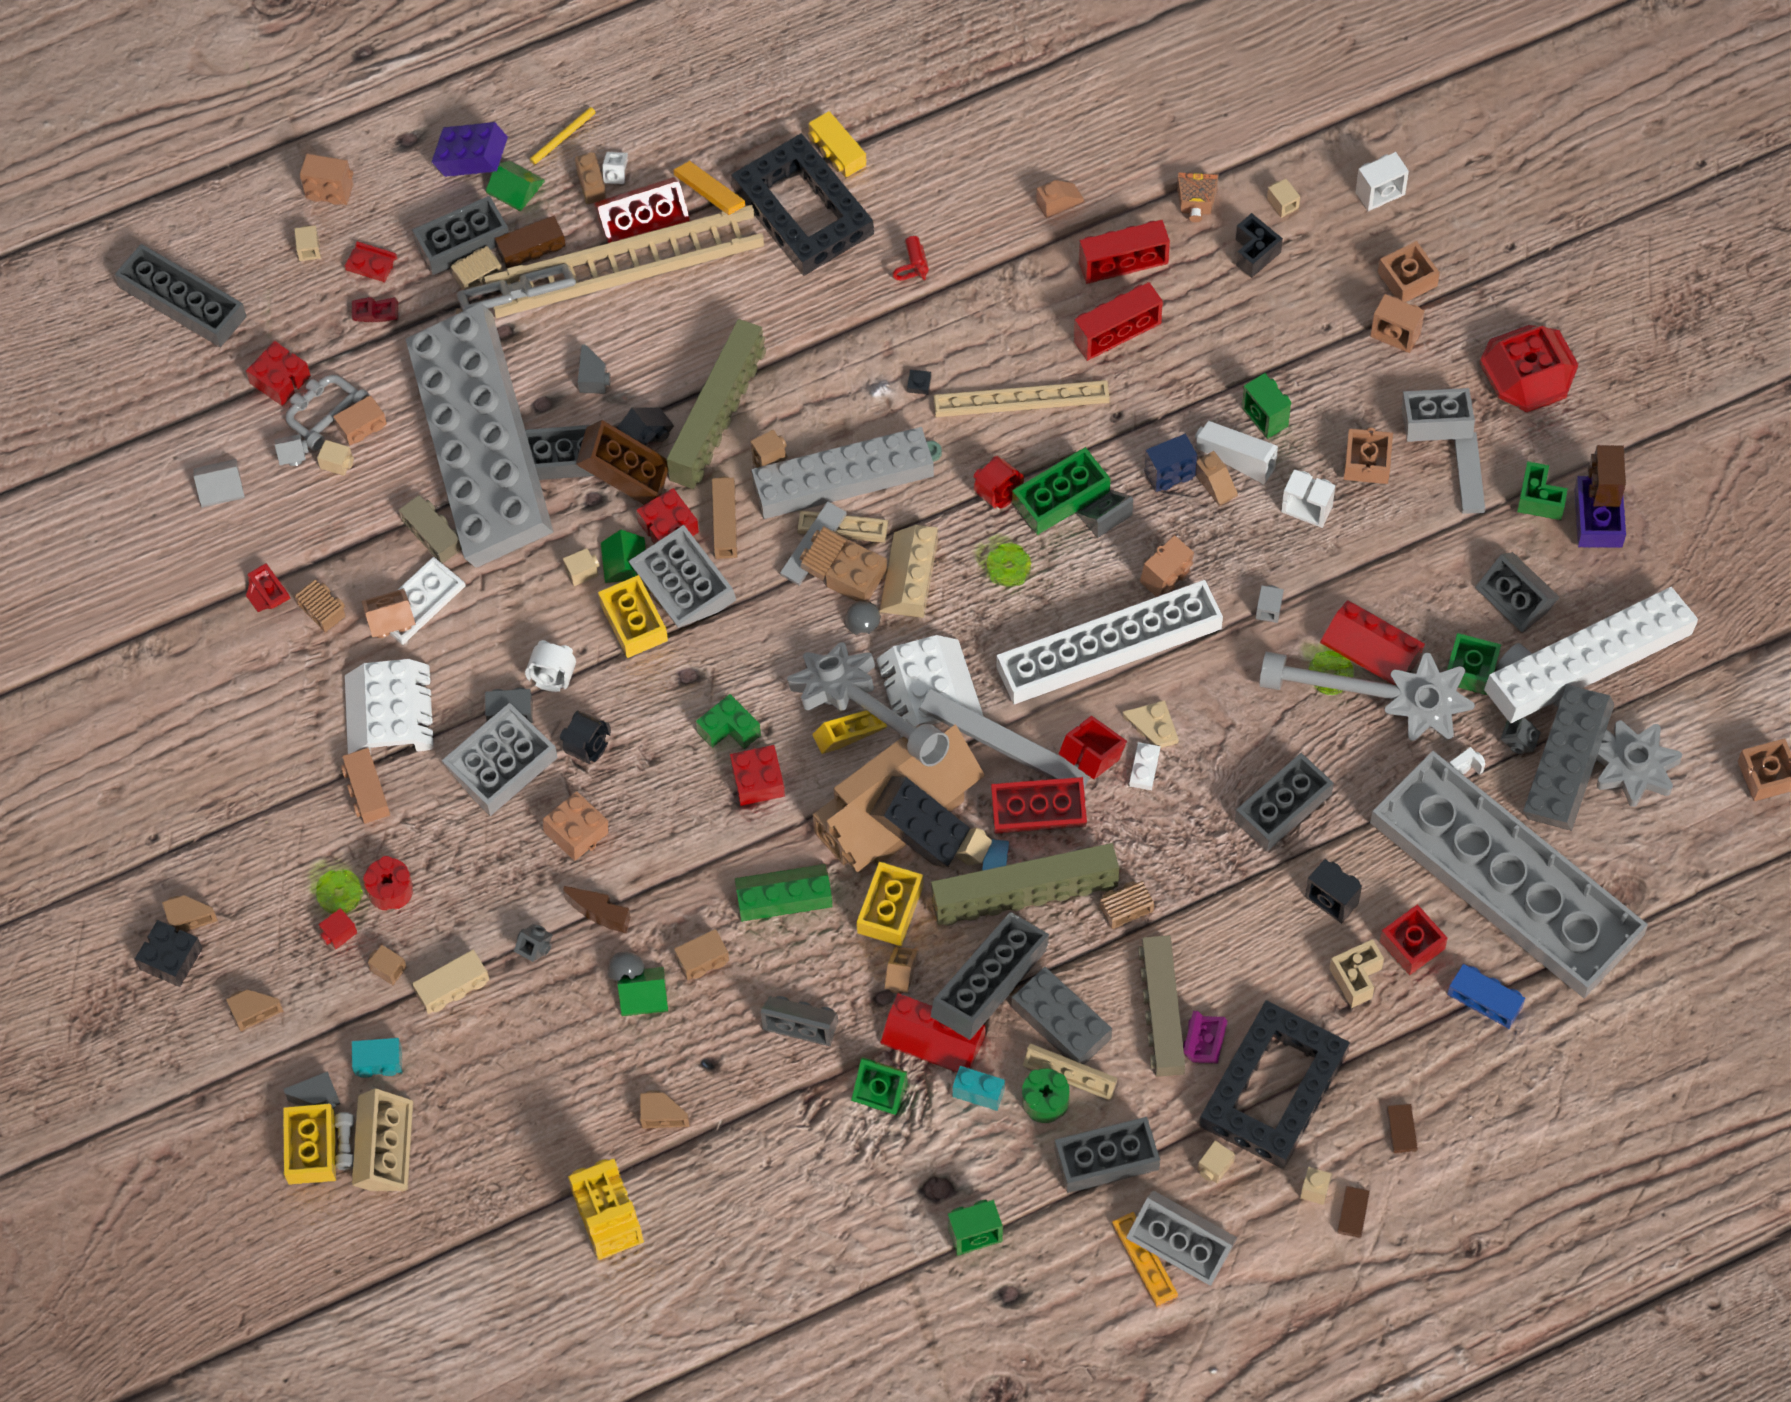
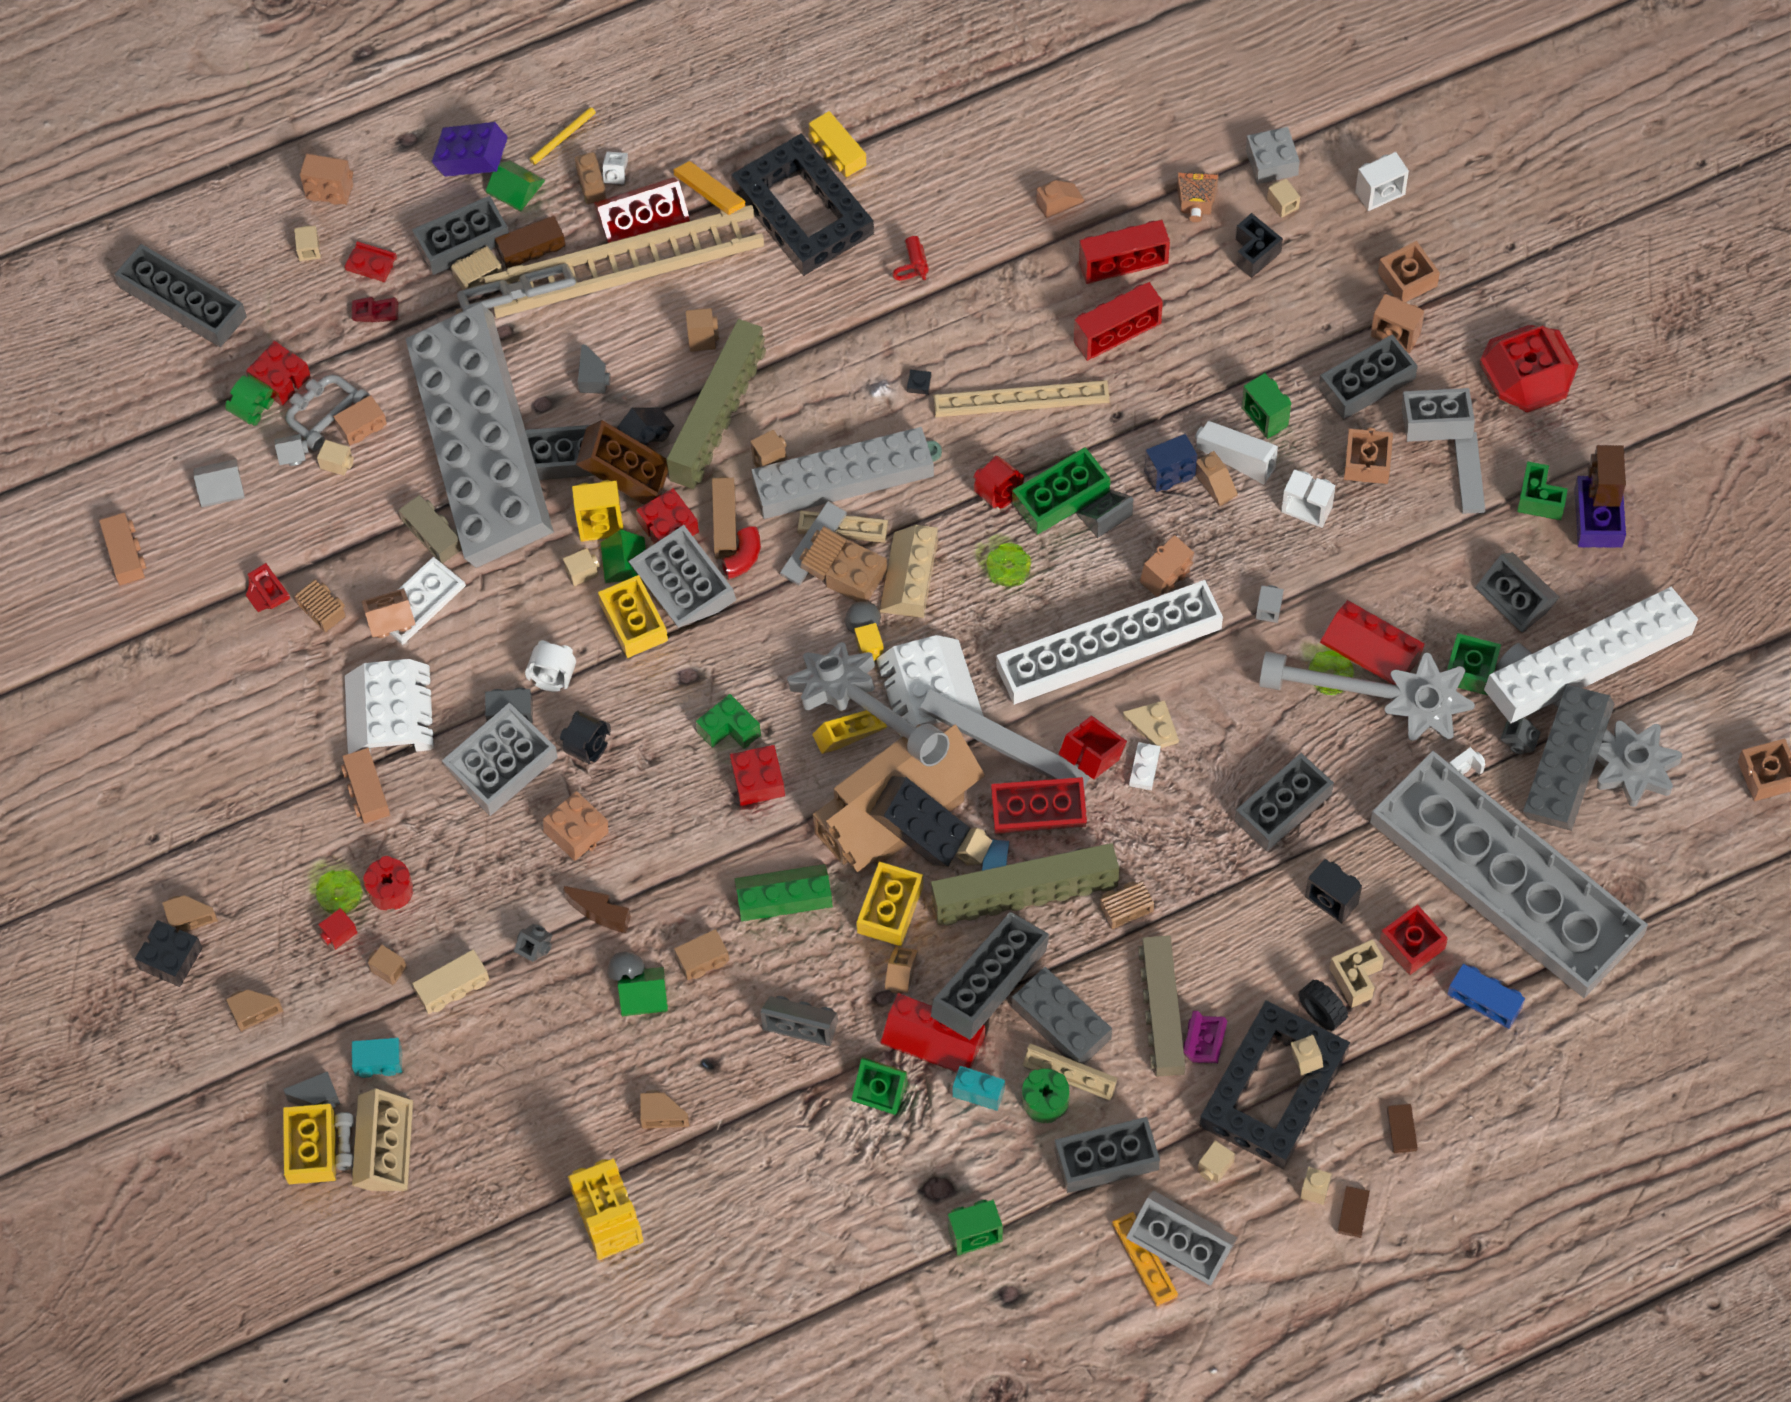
(123, 548): none -> nougat brick
(249, 399): none -> green brick
(597, 510): none -> yellow brick
(702, 329): none -> medium nougat brick
(746, 554): none -> red cylinder
(869, 640): none -> yellow brick
(1272, 155): none -> light grey brick
(1307, 1055): none -> tan brick
(1323, 1005): none -> black tyre
(1368, 377): none -> dark grey brick

